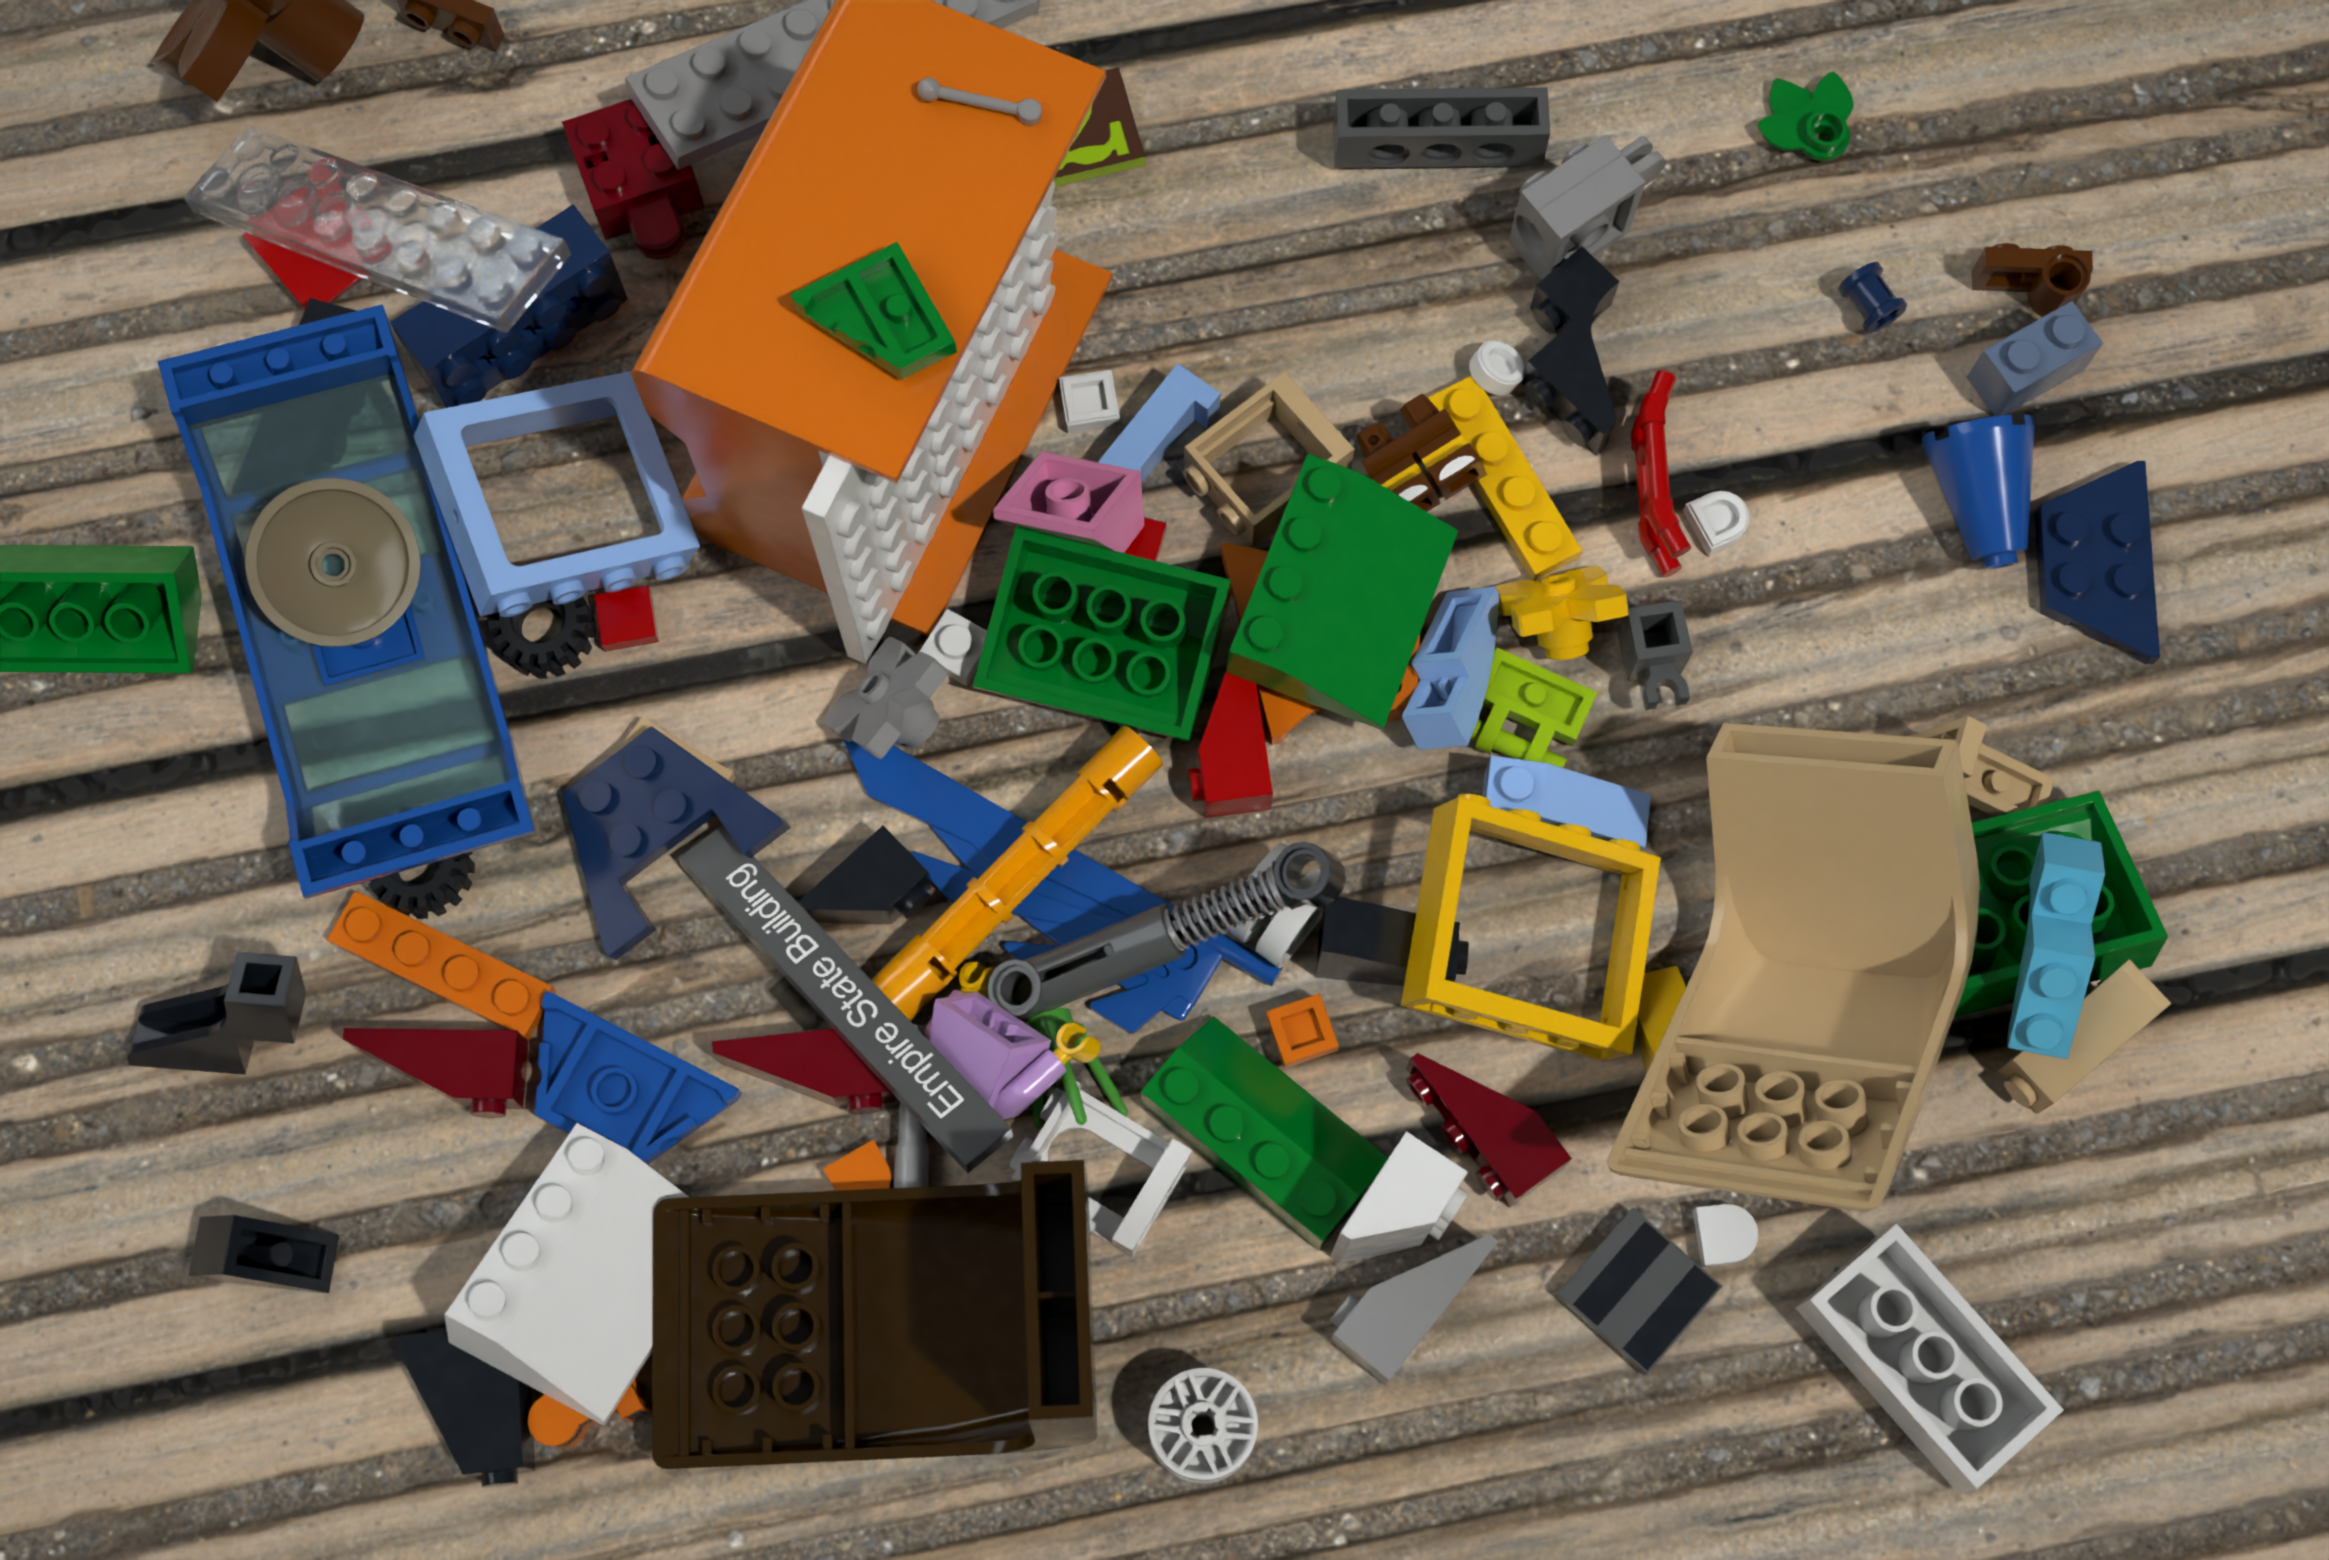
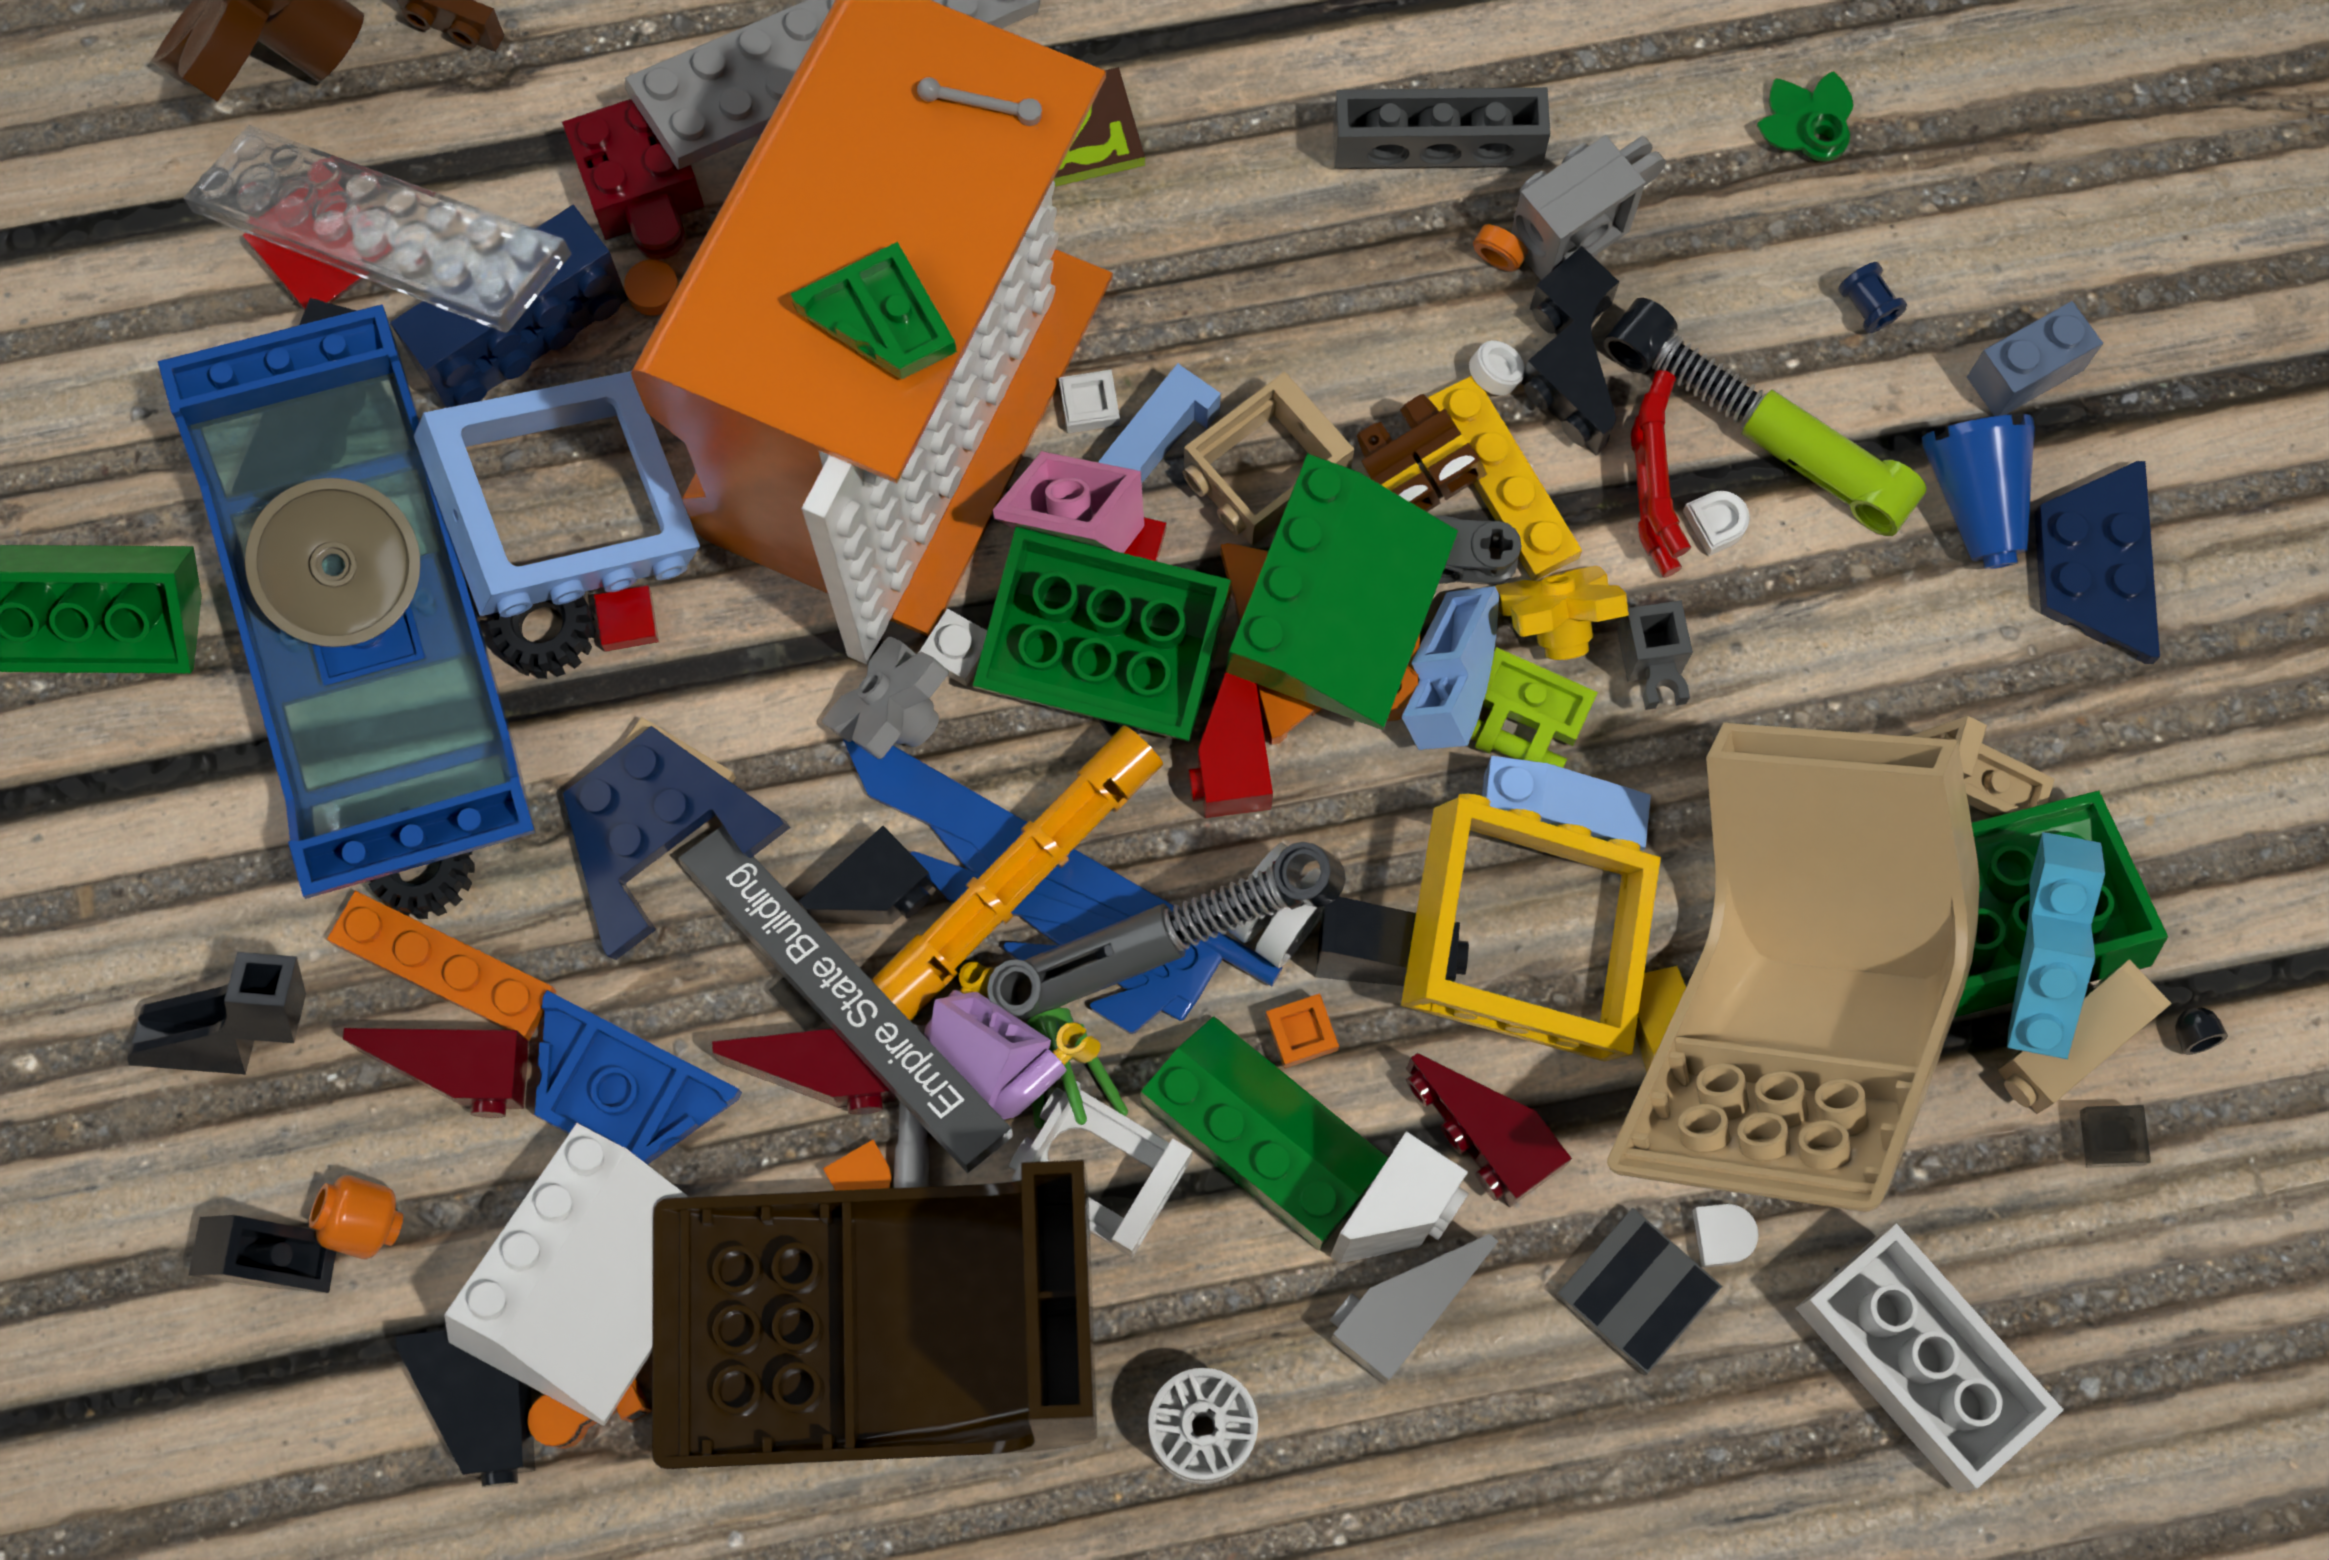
(355, 1217): none -> orange head
(650, 286): none -> orange tile
(1470, 553): none -> dark grey piece
(1500, 248): none -> orange tile
(1876, 490): none -> piece
(2031, 271): reddish brown plate -> none
(2115, 1136): none -> clear smoke plate
(2199, 1030): none -> black hinge

